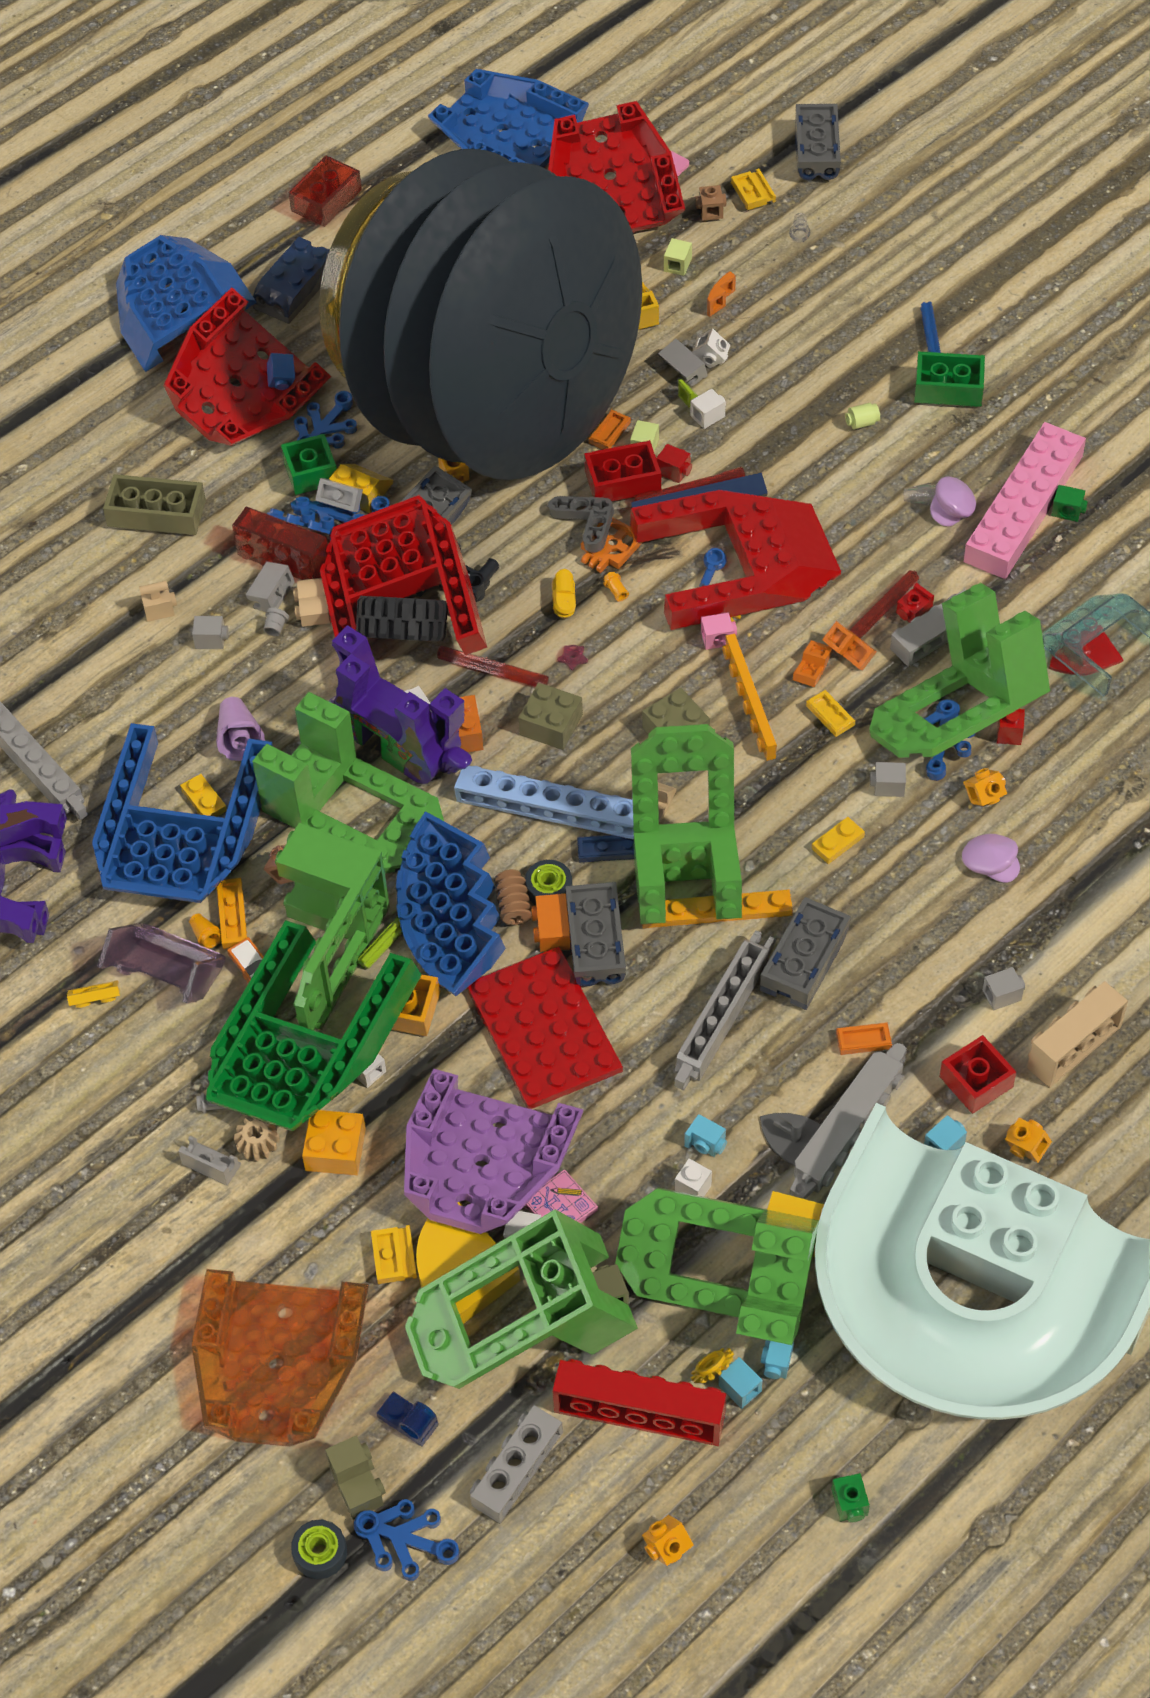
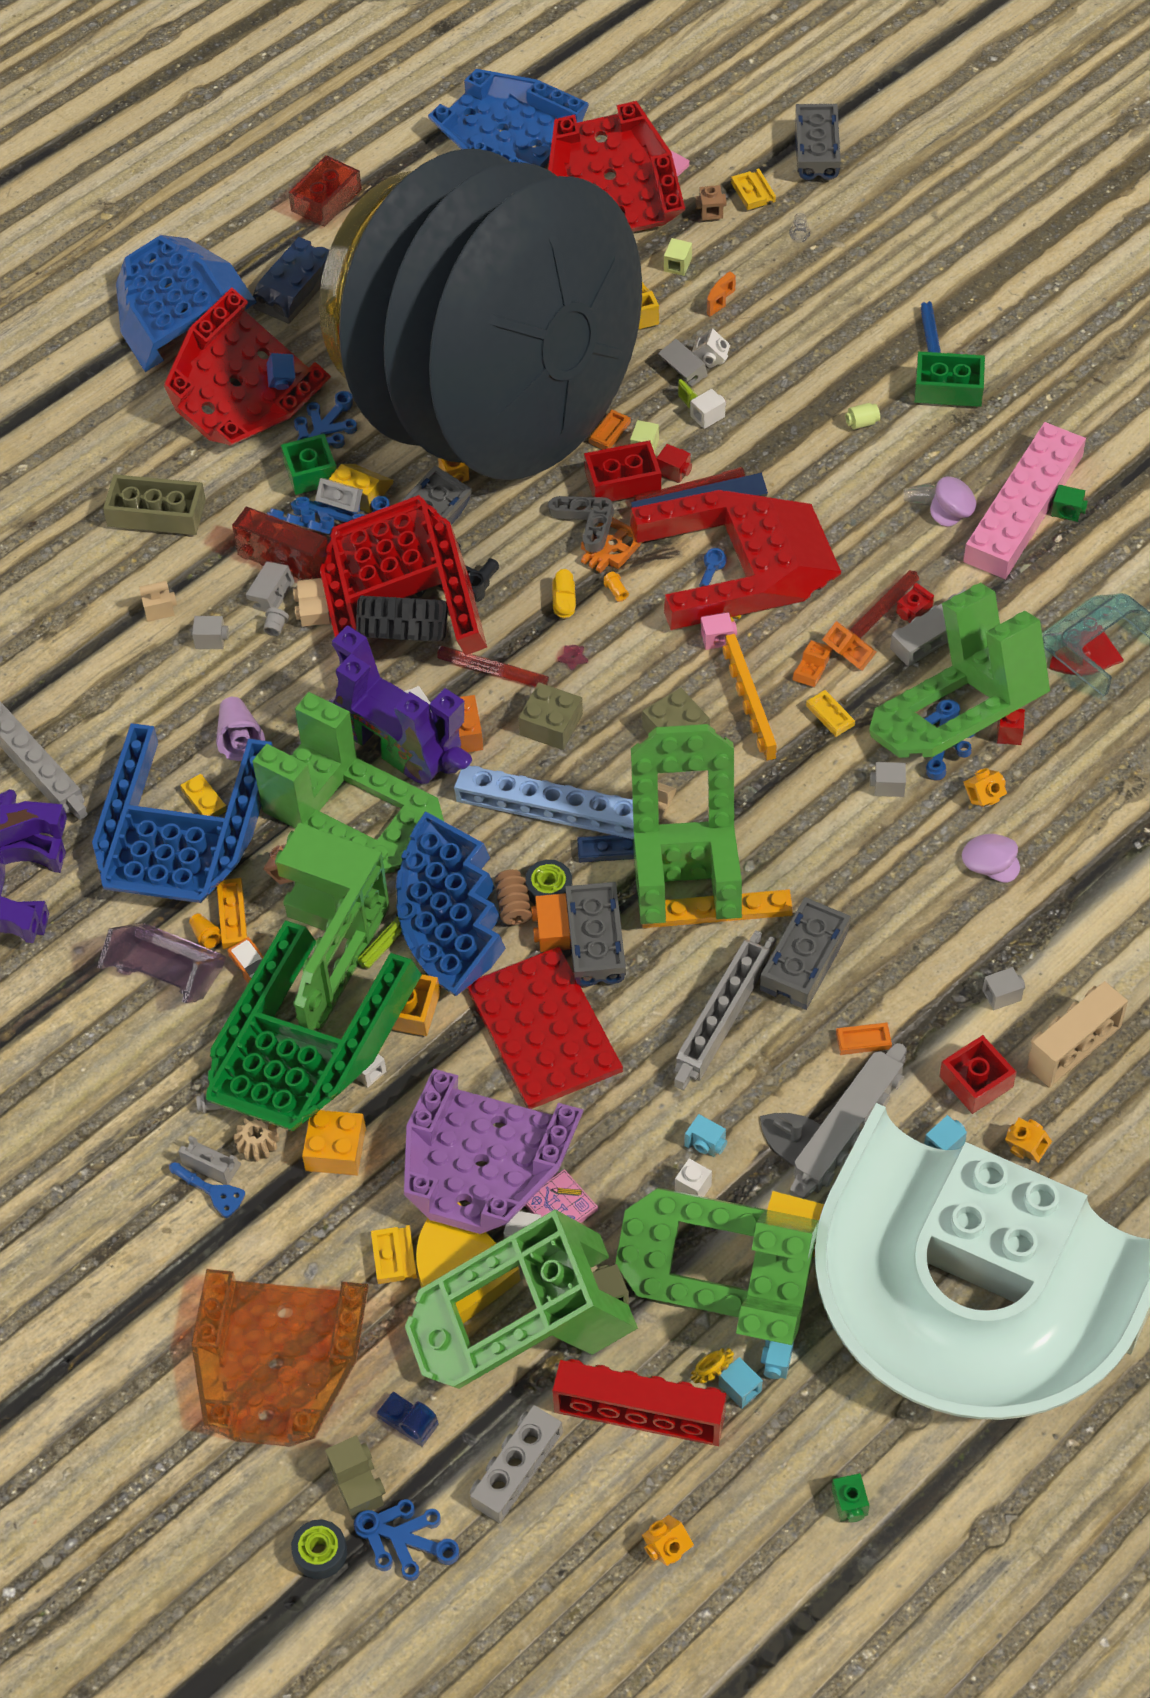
(84, 996): yellow plate -> none
(214, 1191): none -> blue piece
(838, 840): yellow plate -> none

